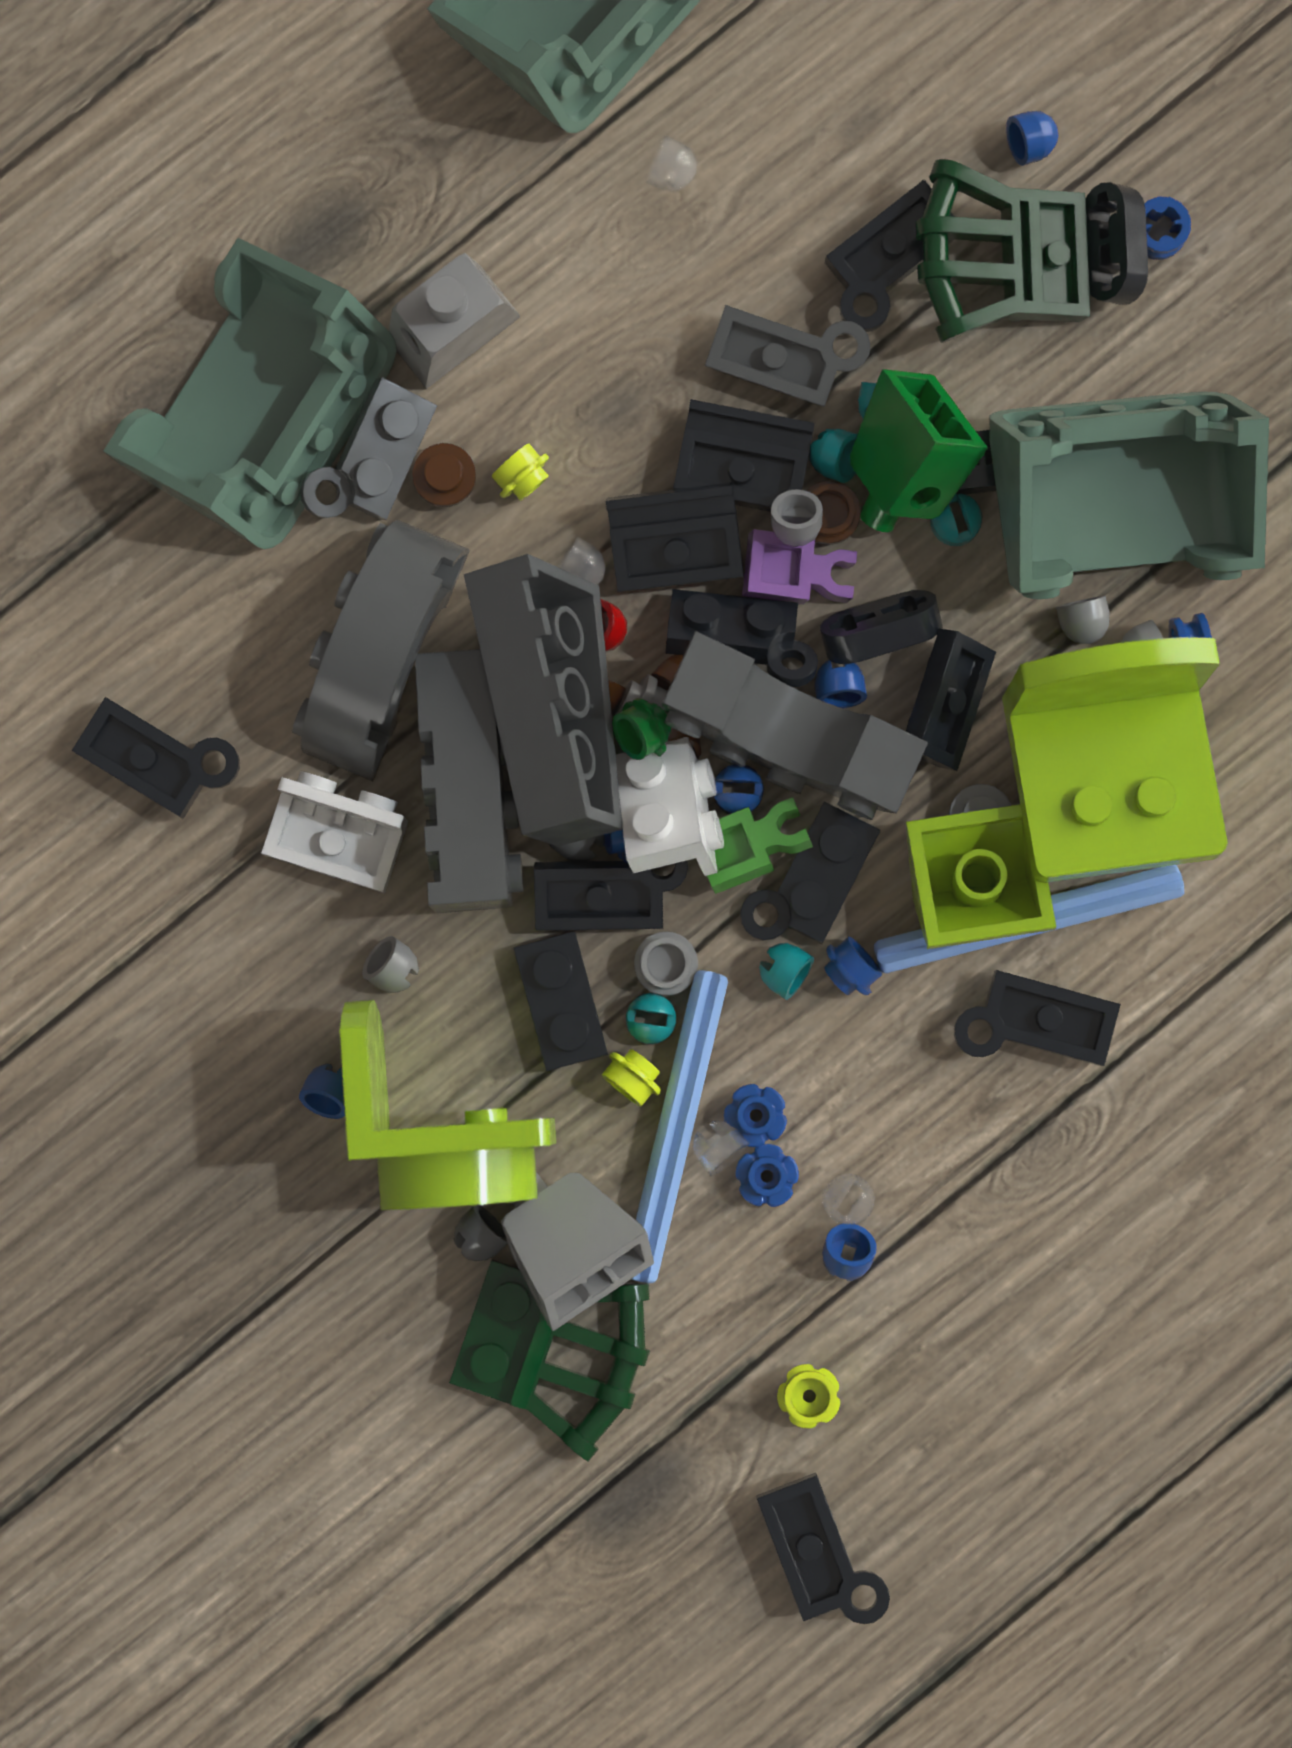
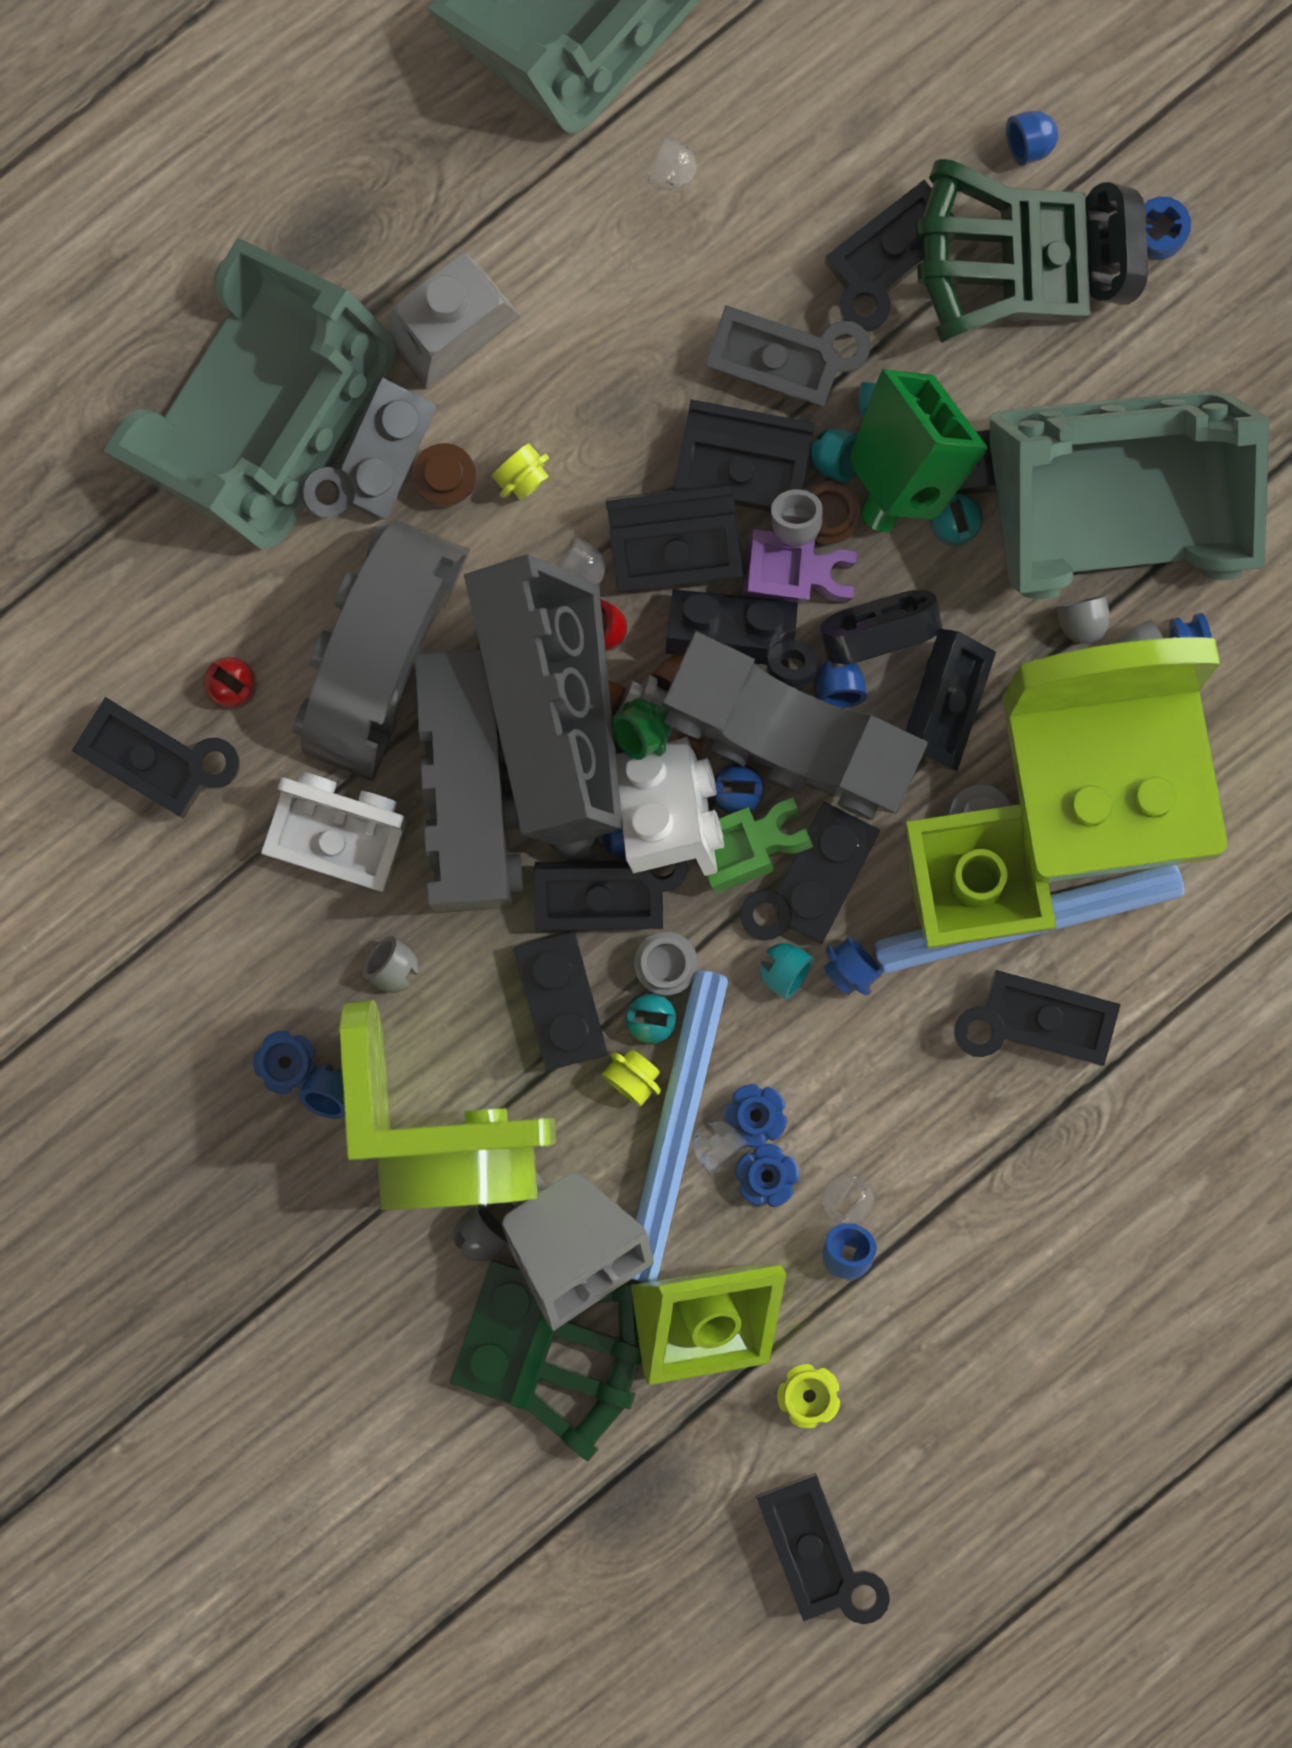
(221, 693): none -> red hinge
(274, 1048): none -> blue plate
(707, 1321): none -> lime slope

